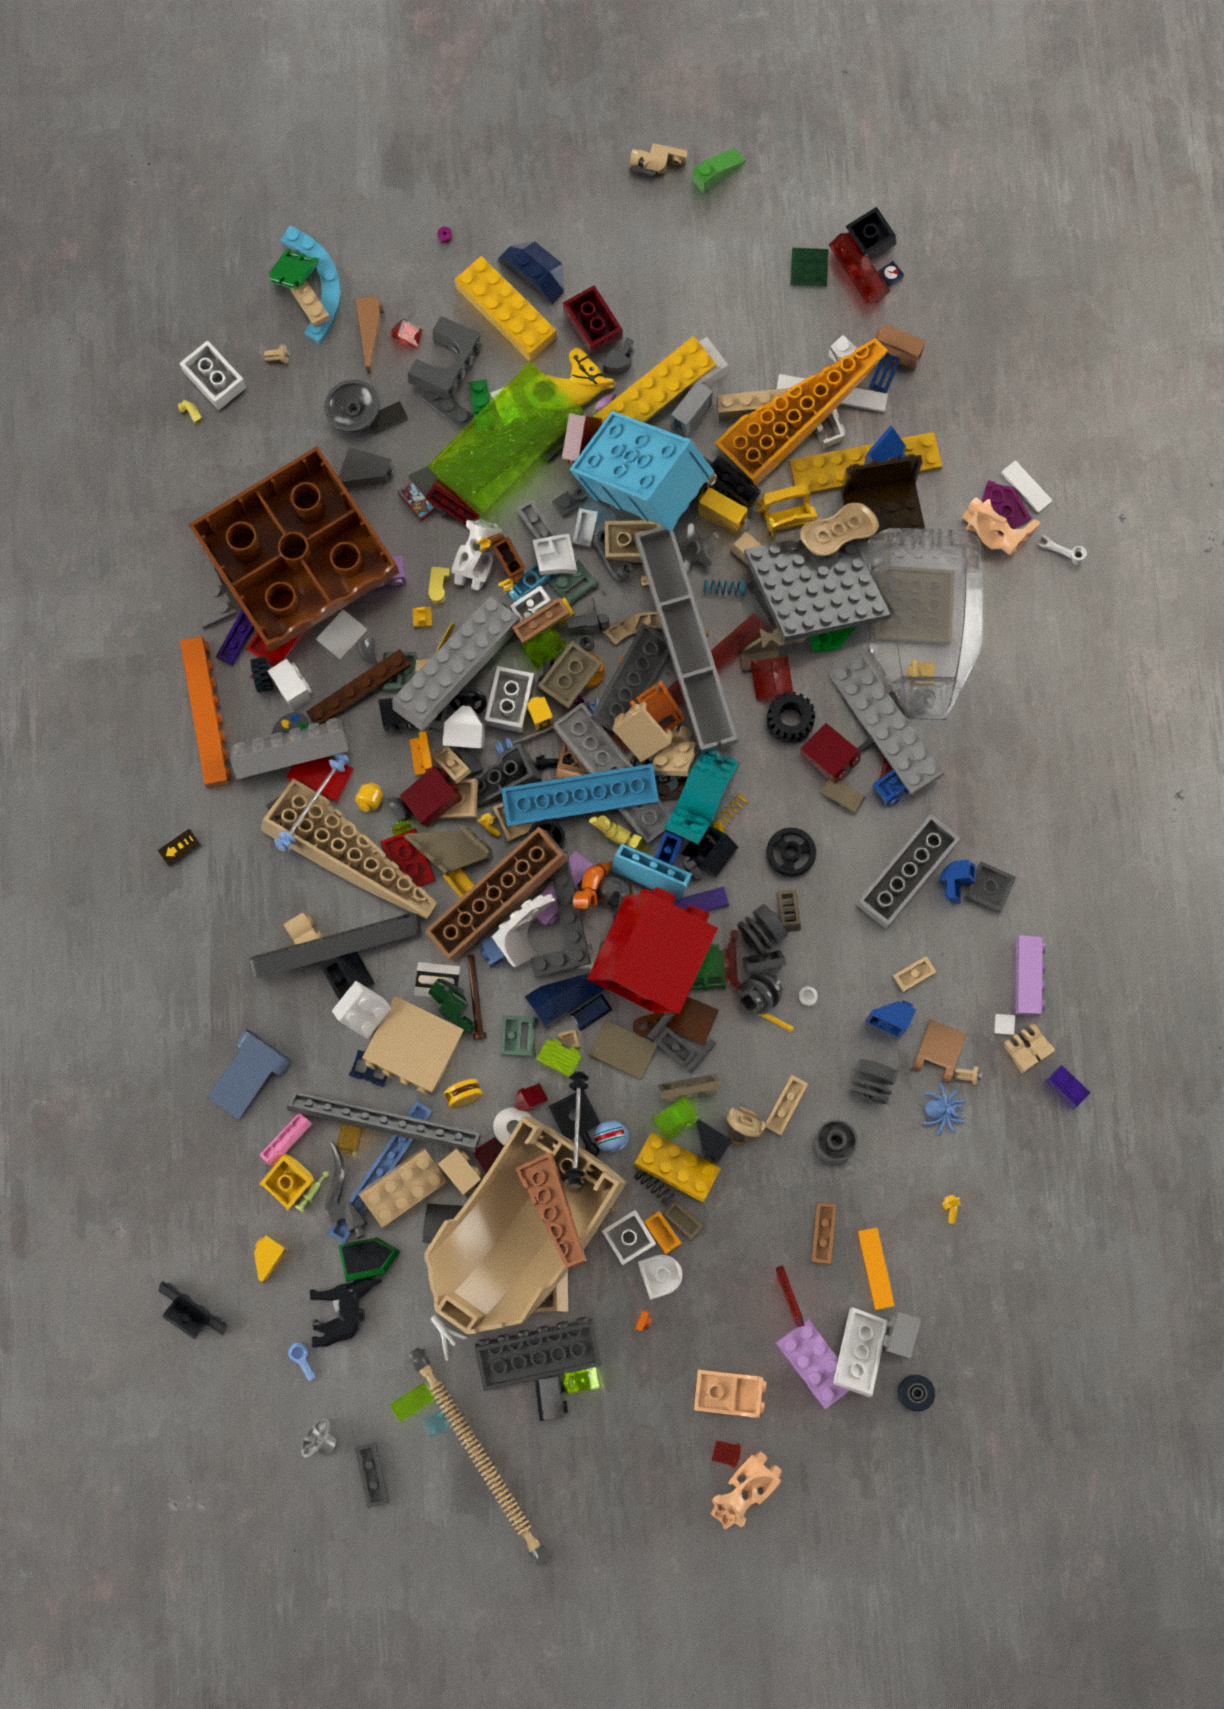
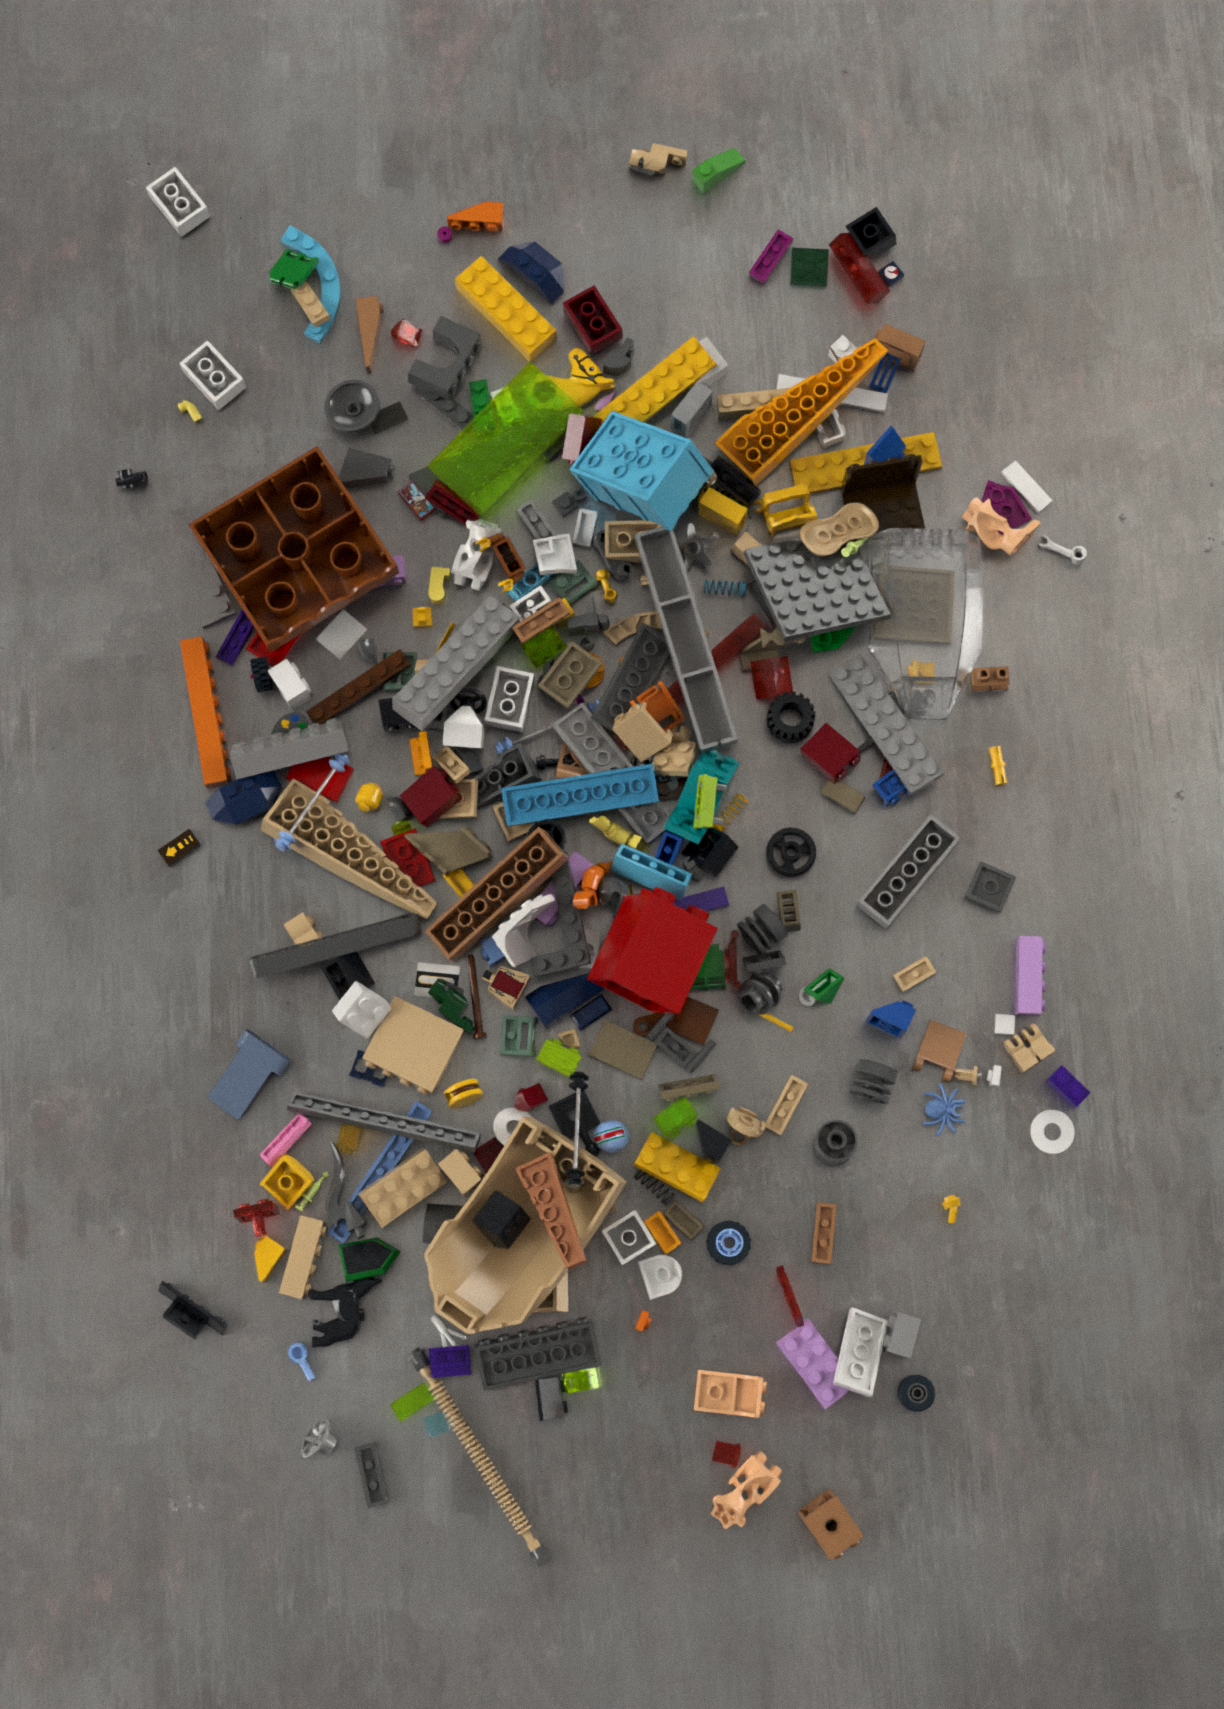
(127, 478): none -> black plate
(178, 201): none -> white brick
(244, 798): none -> dark blue wedge
(256, 1214): none -> clear red plate
(278, 354): tan piece -> none
(302, 1257): none -> tan brick
(450, 1361): none -> dark purple plate
(479, 217): none -> orange slope
(487, 821): yellow plate -> none
(501, 1220): none -> black slope
(507, 985): none -> torso
(539, 713): yellow brick -> none
(610, 594): none -> yellow bar
(706, 802): none -> lime piece
(716, 1246): none -> black wheel
(771, 256): none -> magenta plate
(825, 986): none -> green slope
(838, 1534): none -> medium nougat brick
(852, 547): none -> yellowish green piece
(876, 1268): light orange tile -> none
(955, 875): blue brick -> none
(994, 677): none -> medium nougat hips
(994, 1075): none -> white plate
(998, 765): none -> yellow pin
(1052, 1146): none -> white gear

